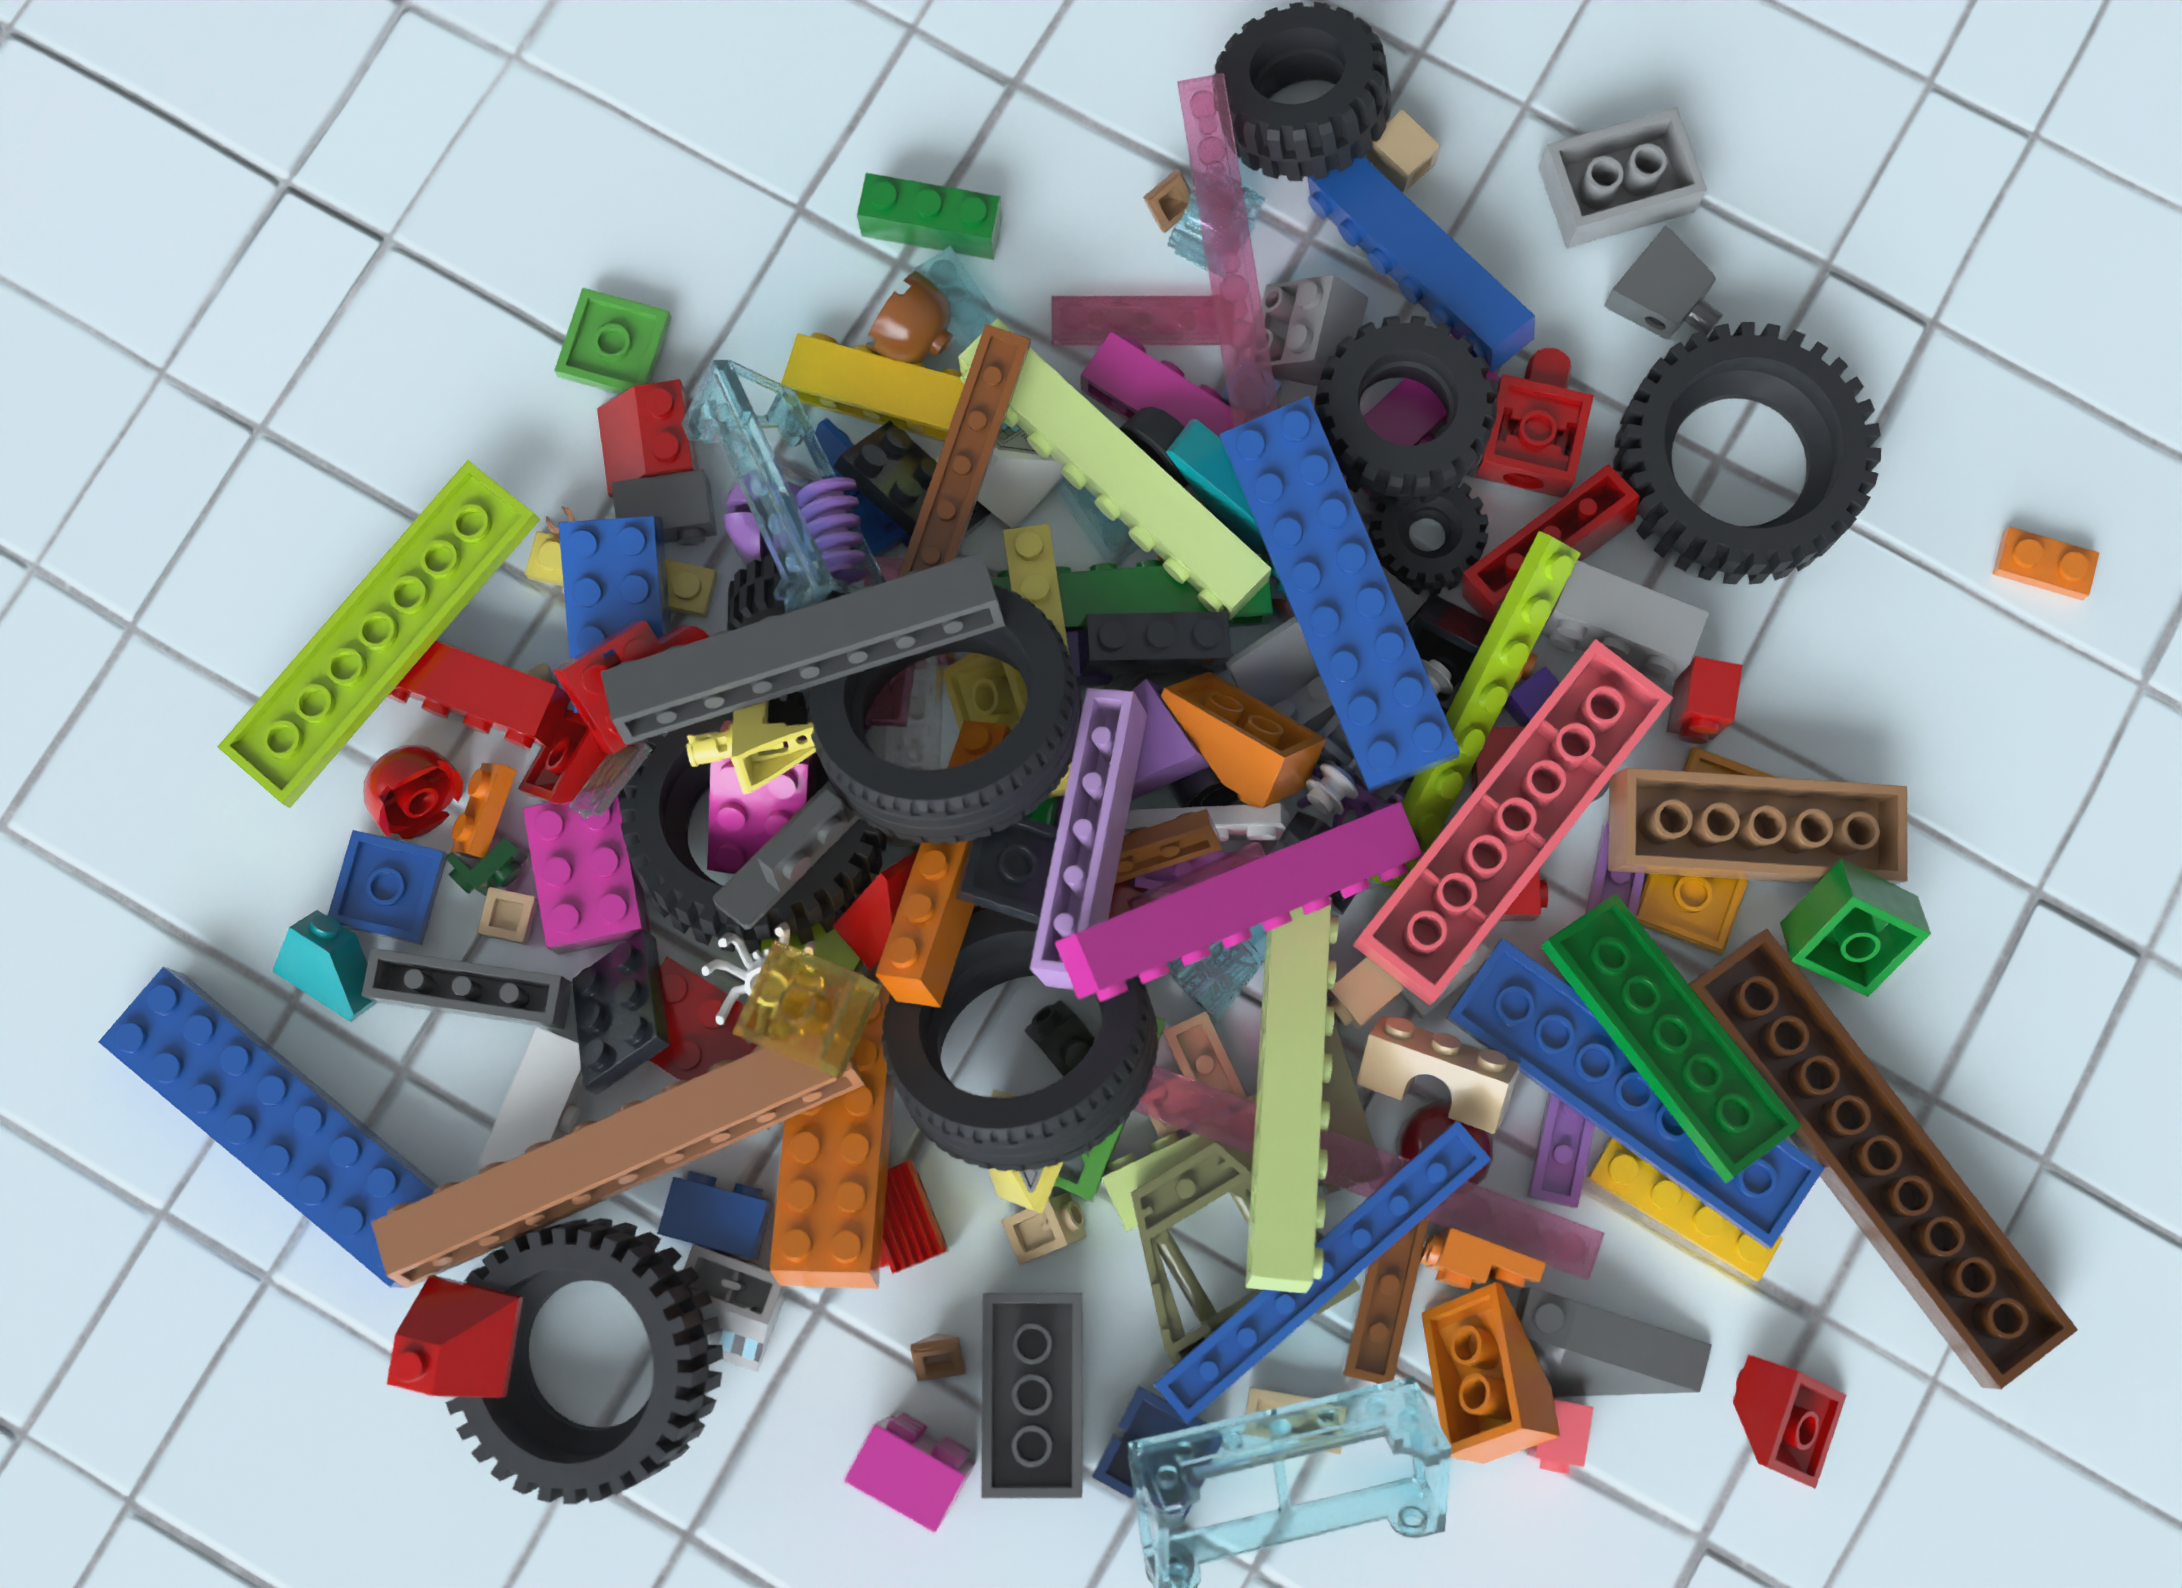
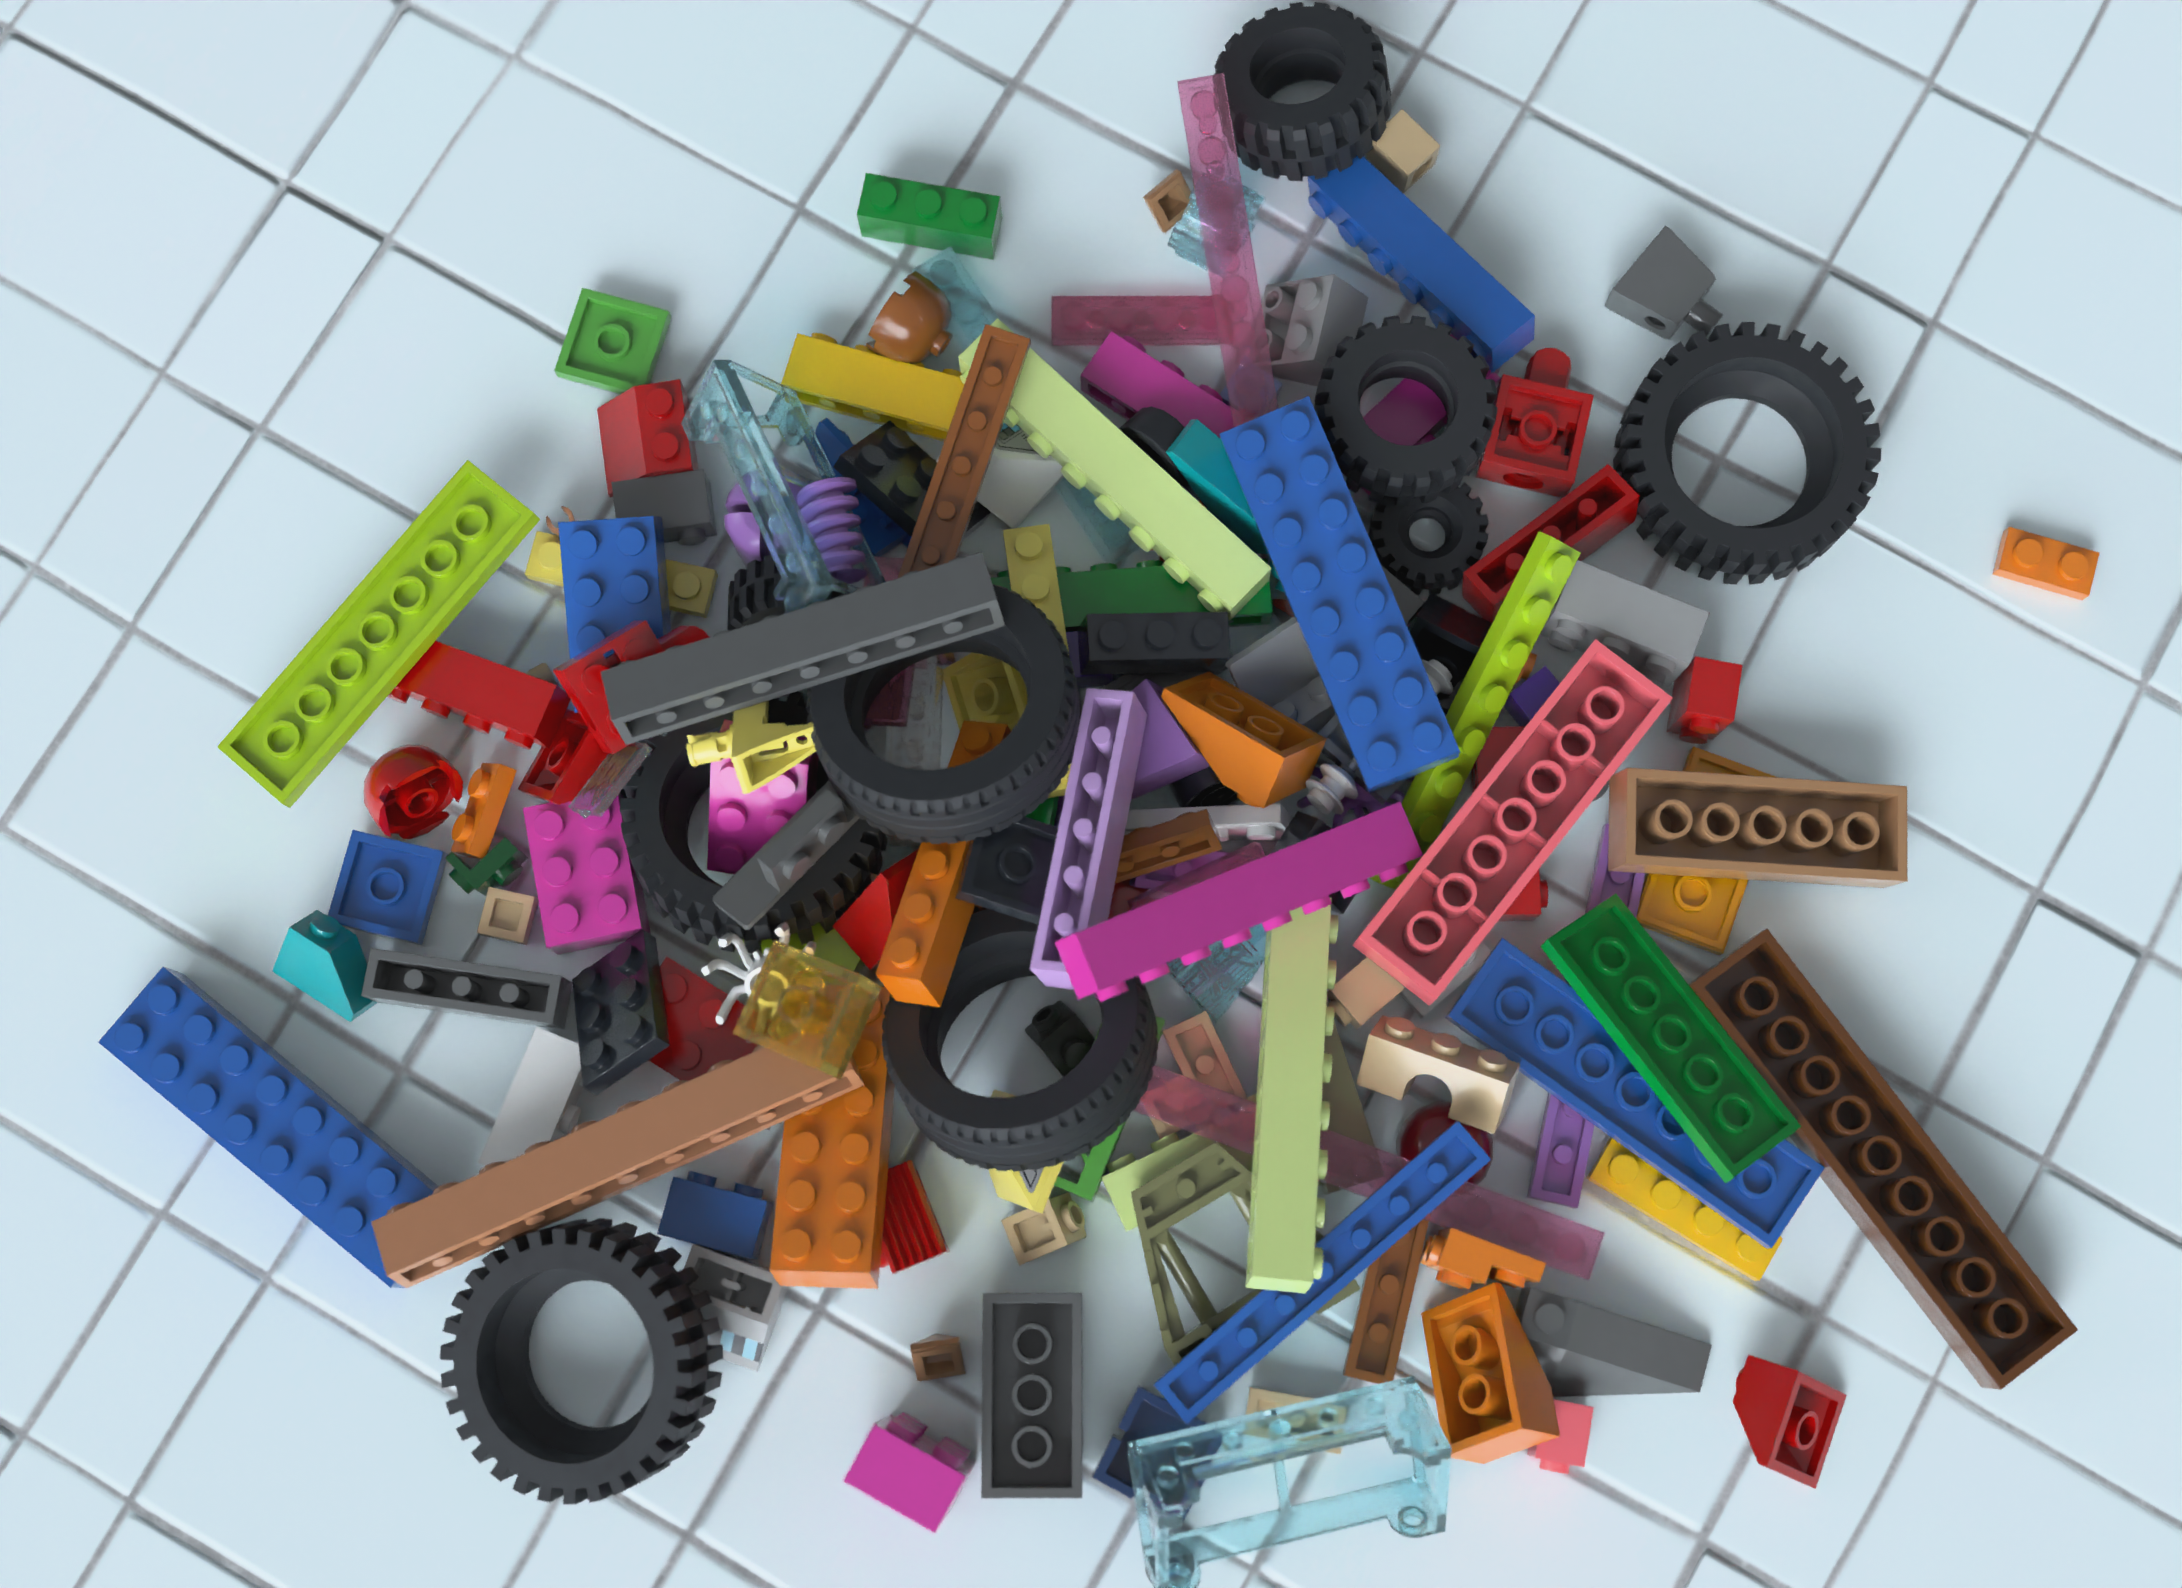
(456, 1341): red slope -> none
(1622, 177): light grey brick -> none
(1854, 928): green brick -> none

